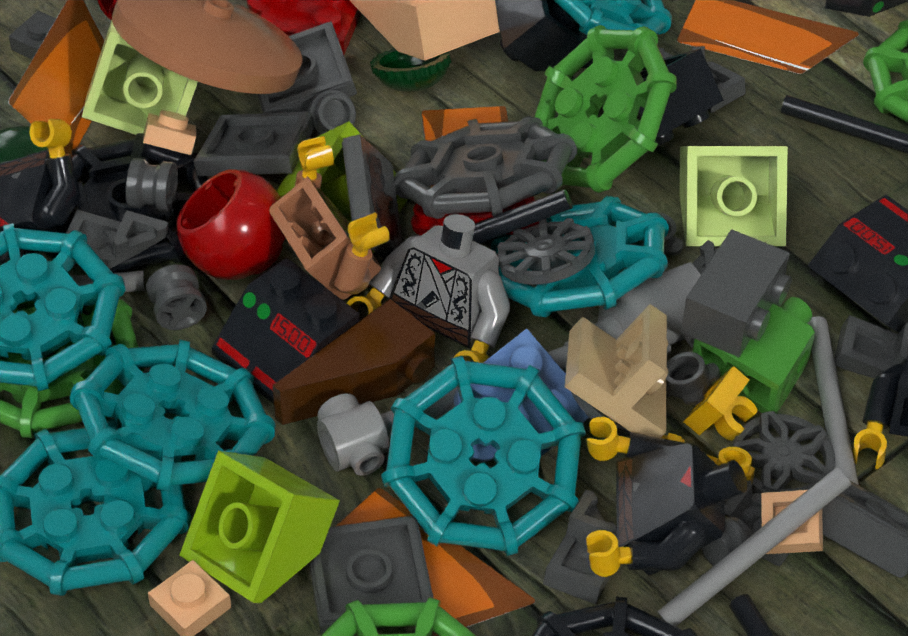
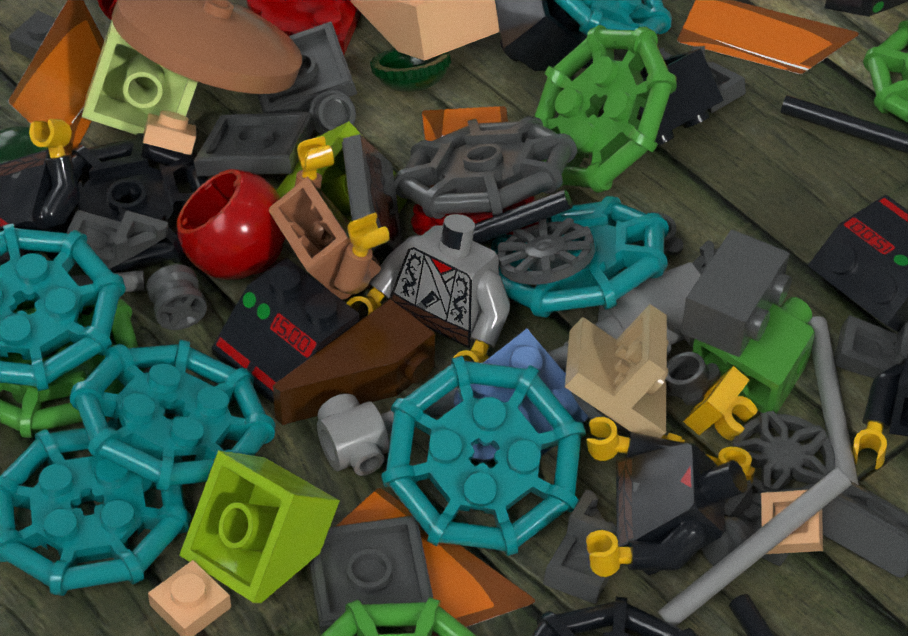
(151, 184): dark grey wheel -> none
(735, 191): yellowish green slope -> none

